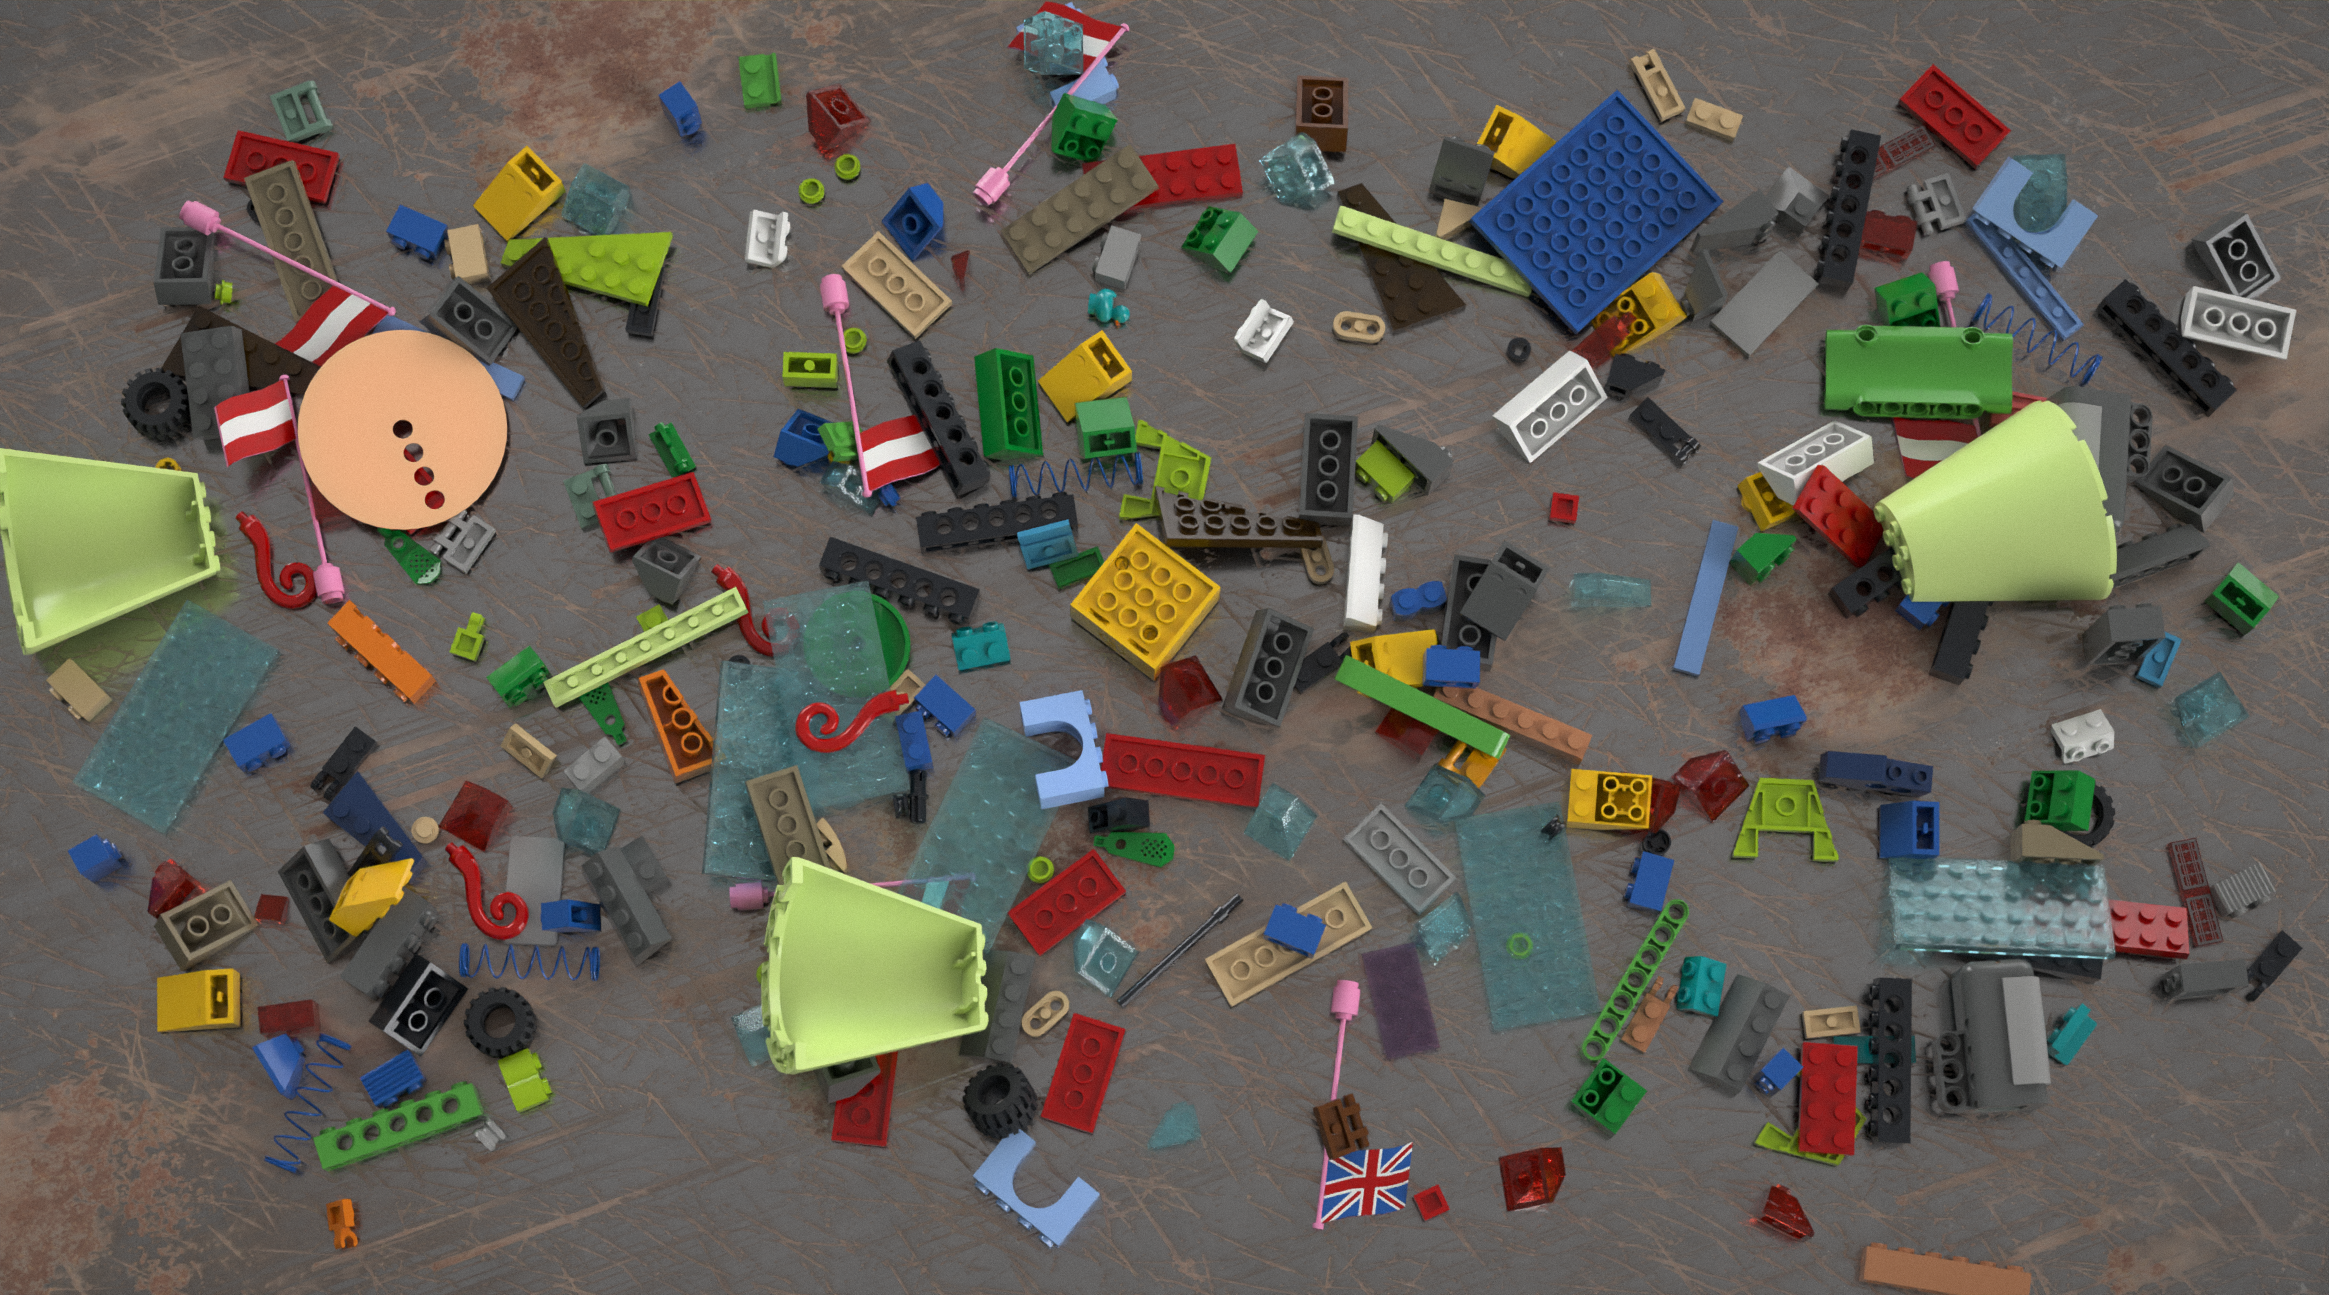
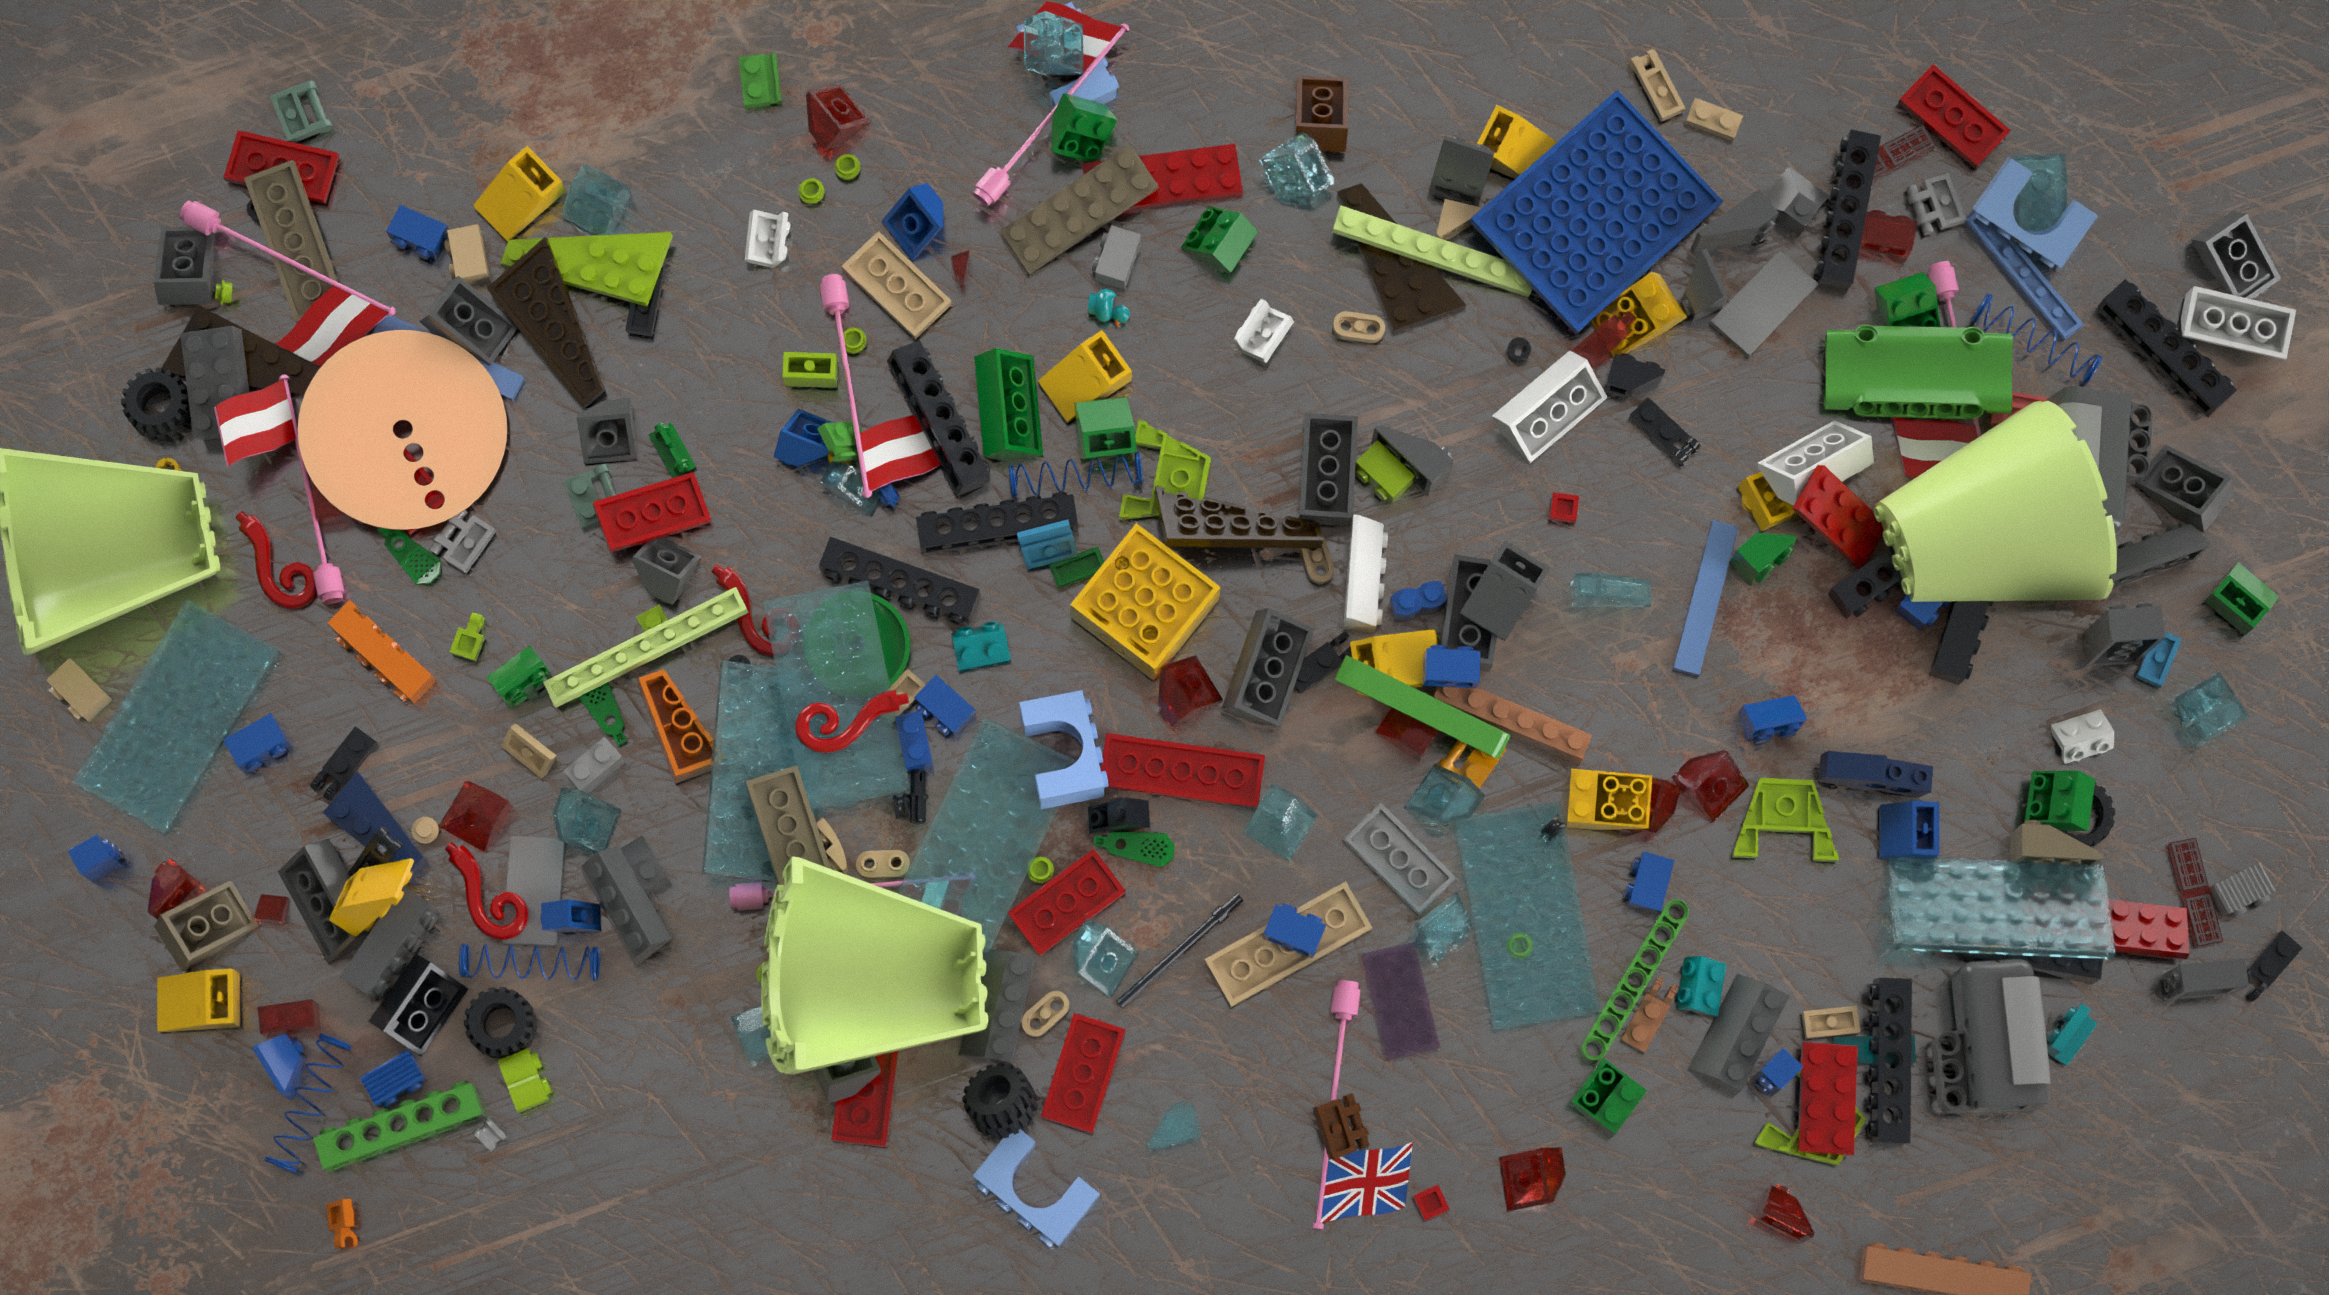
(680, 109): blue brick -> none
(882, 868): none -> tan plate
(1658, 840): black wheel -> none

